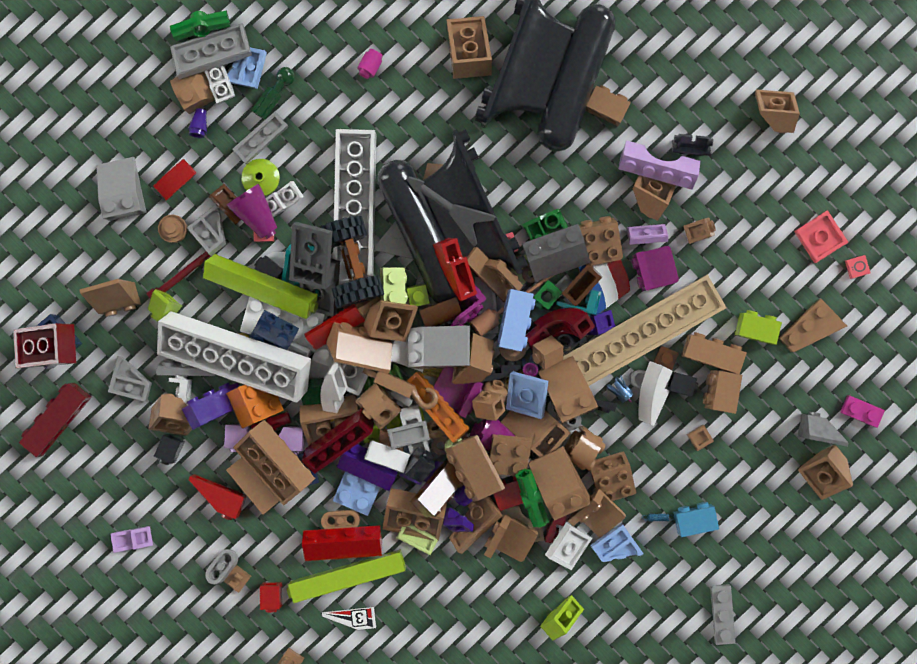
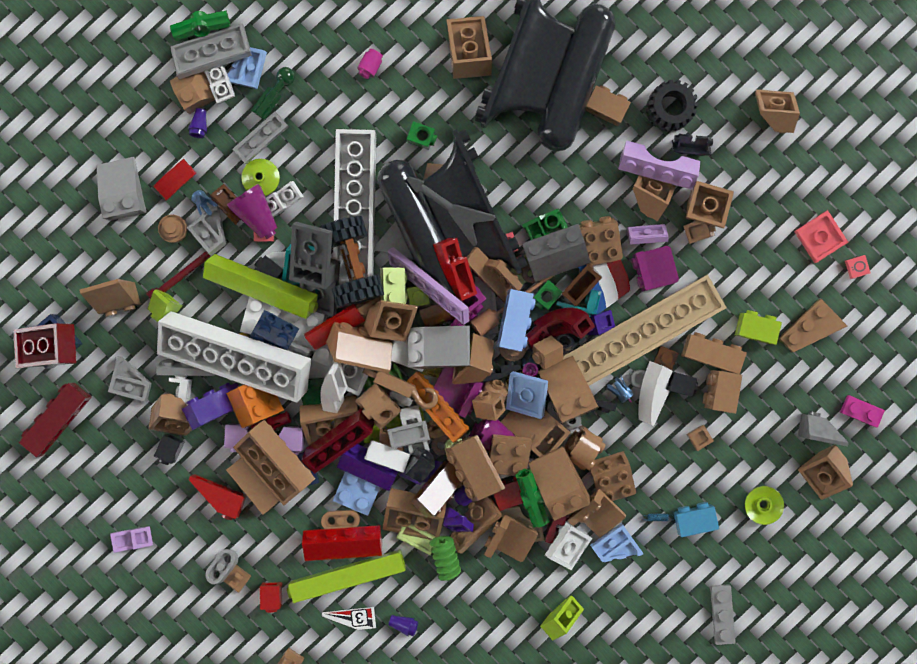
(201, 199): none -> flat silver piece
(404, 625): none -> dark purple cone
(415, 130): none -> green brick
(429, 286): none -> lavender tile
(445, 557): none -> bright green piece
(682, 94): none -> black tyre
(709, 204): none -> medium nougat slope
(773, 509): none -> lime dish

